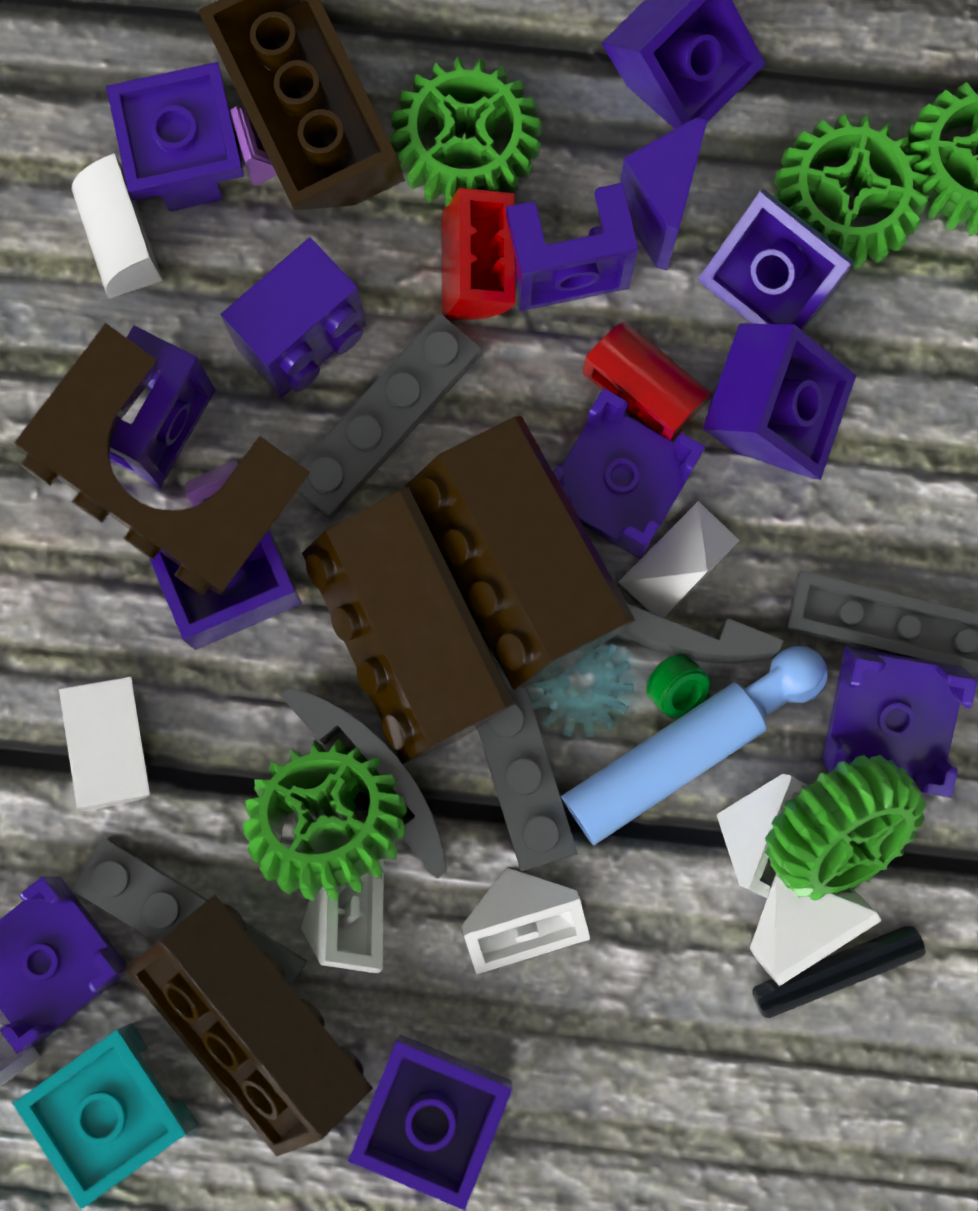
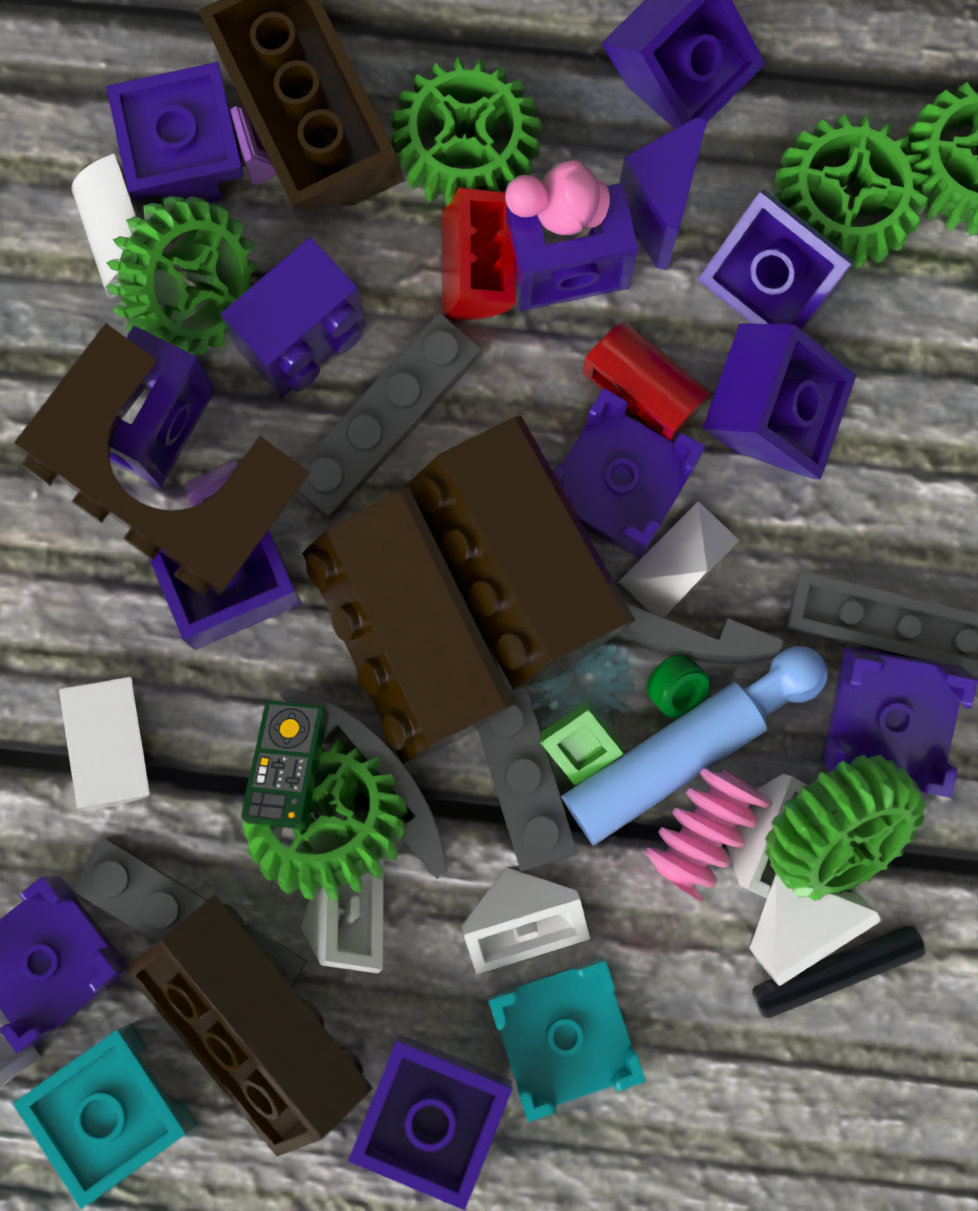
(209, 254): none -> bright green gear
(285, 765): none -> tile
(563, 200): none -> bright pink animal
(565, 1037): none -> teal panel
(581, 743): none -> bright green plate
(707, 830): none -> bright pink piece

